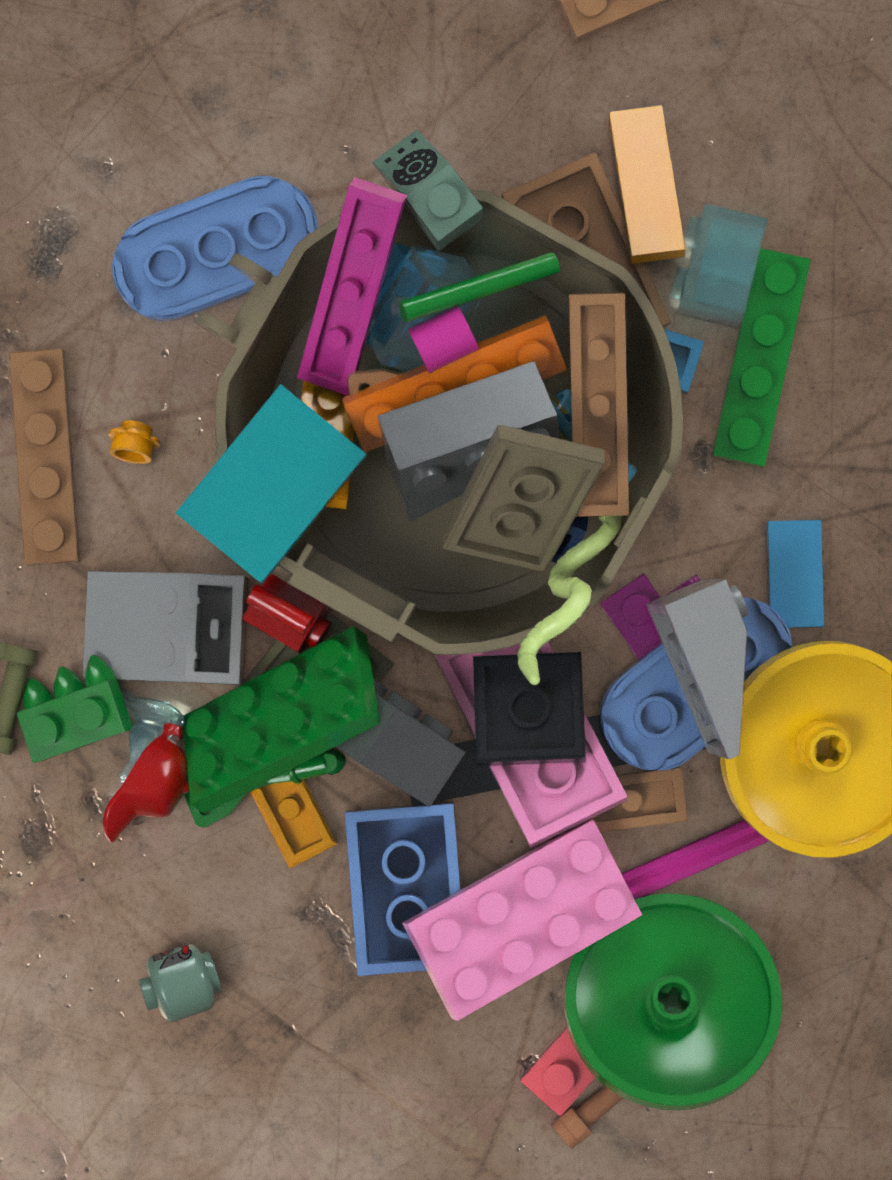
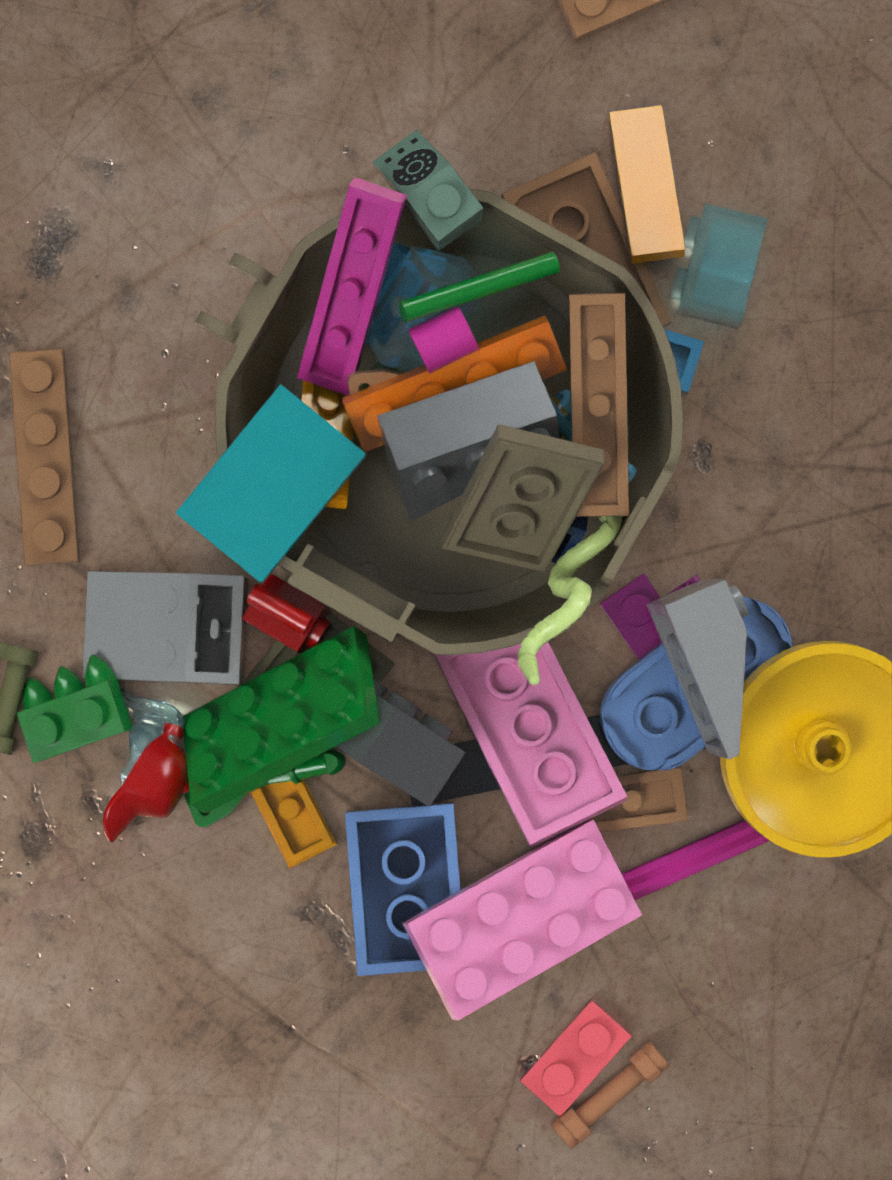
(133, 442): light orange plate -> none
(180, 982): sand green head -> none
(181, 256): medium blue tile -> none
(527, 721): black tile -> none
(674, 1004): green dish -> none
(760, 358): green plate -> none
(796, 572): dark azure tile -> none

